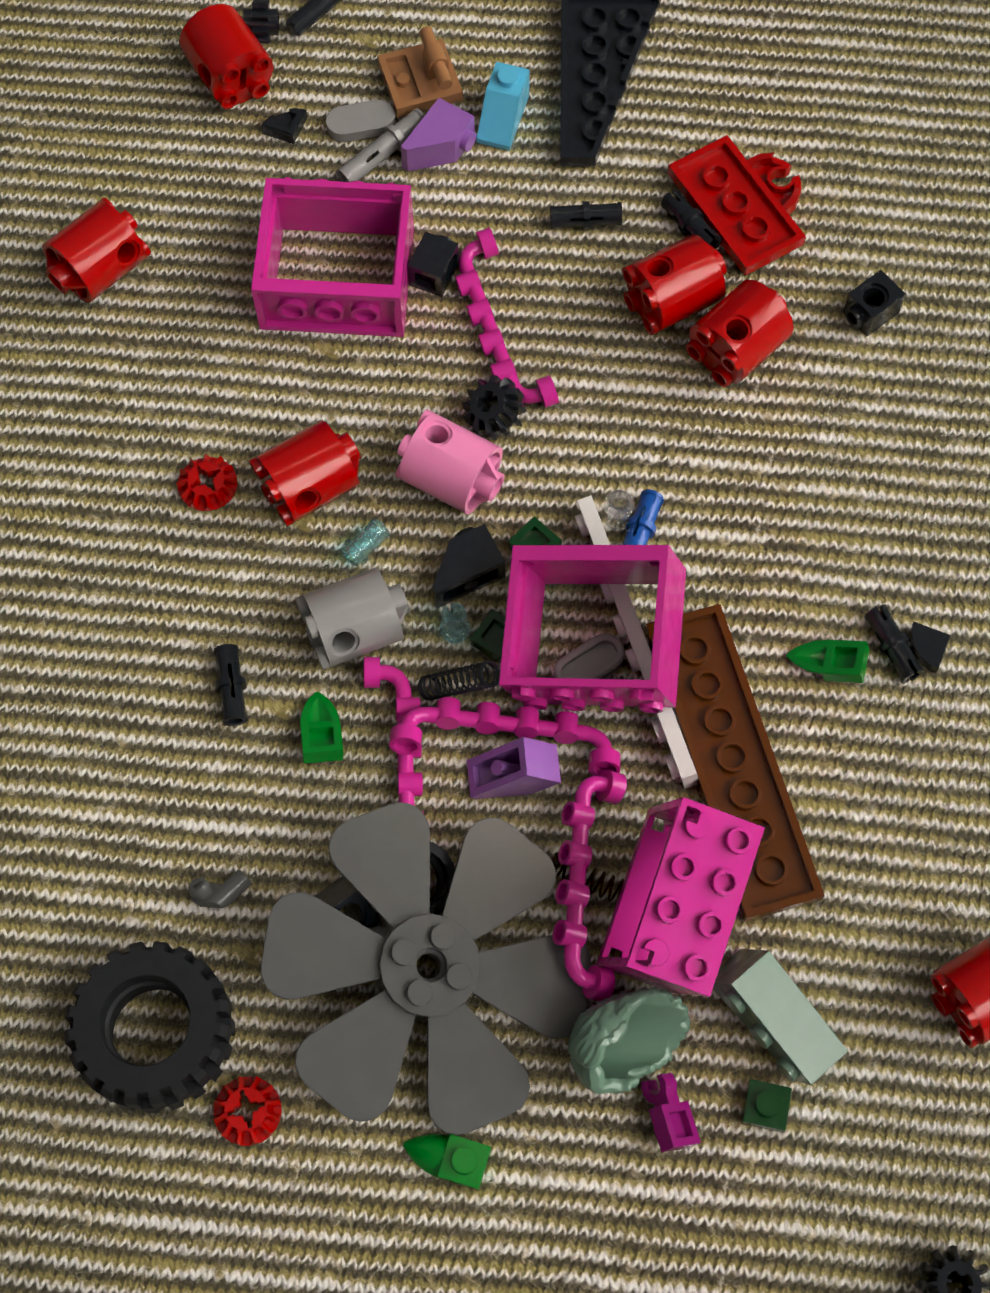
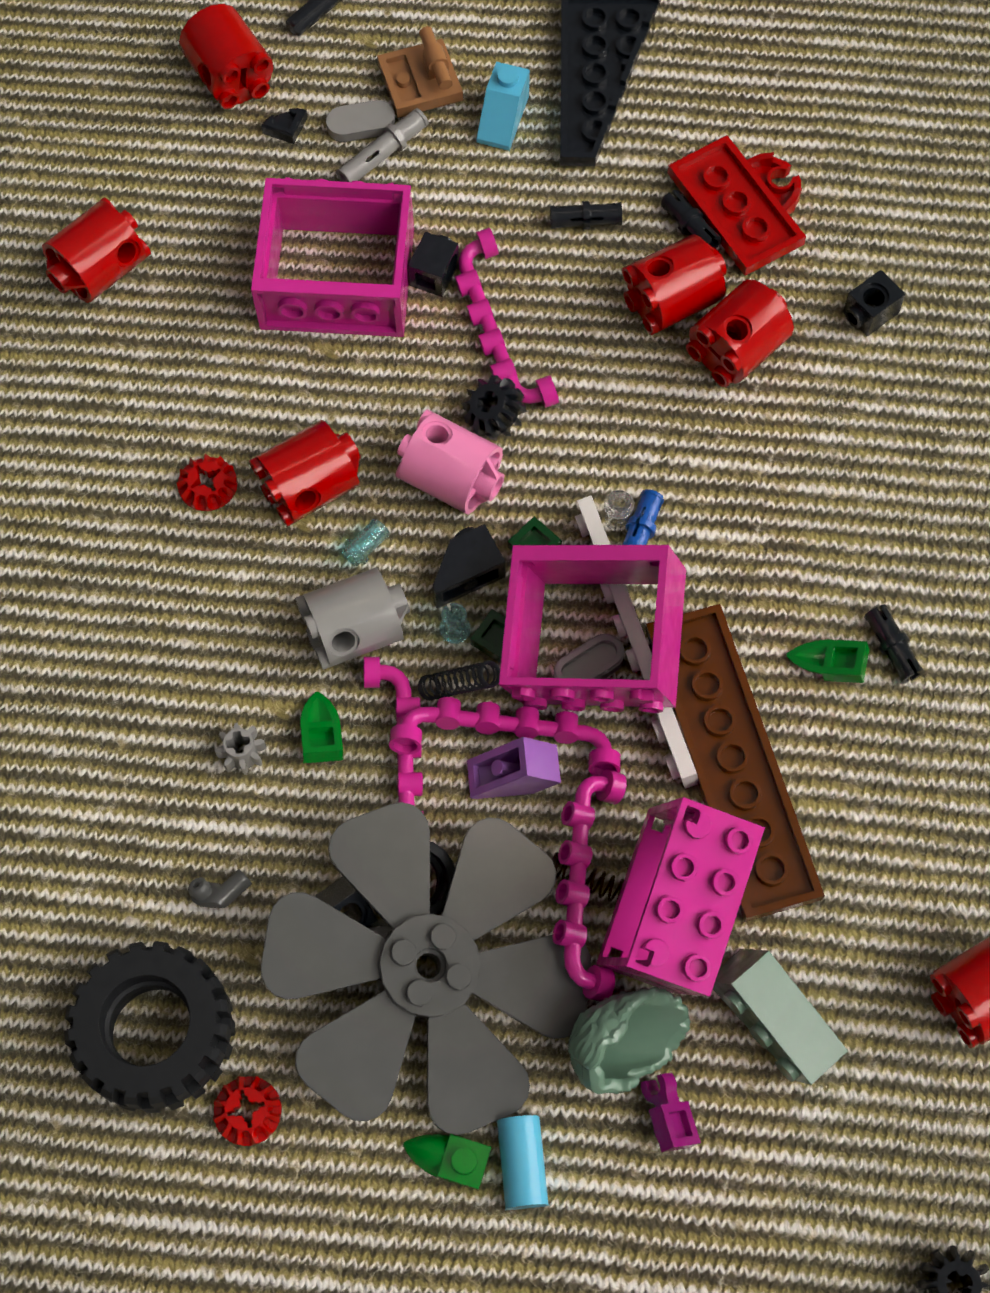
(230, 746): none -> light grey gear
(232, 708): black pin -> none
(262, 20): black gear -> none
(439, 137): medium lavender slope -> none
(522, 1162): none -> medium azure brick
(766, 1106): dark green plate -> none
(928, 645): black tile -> none

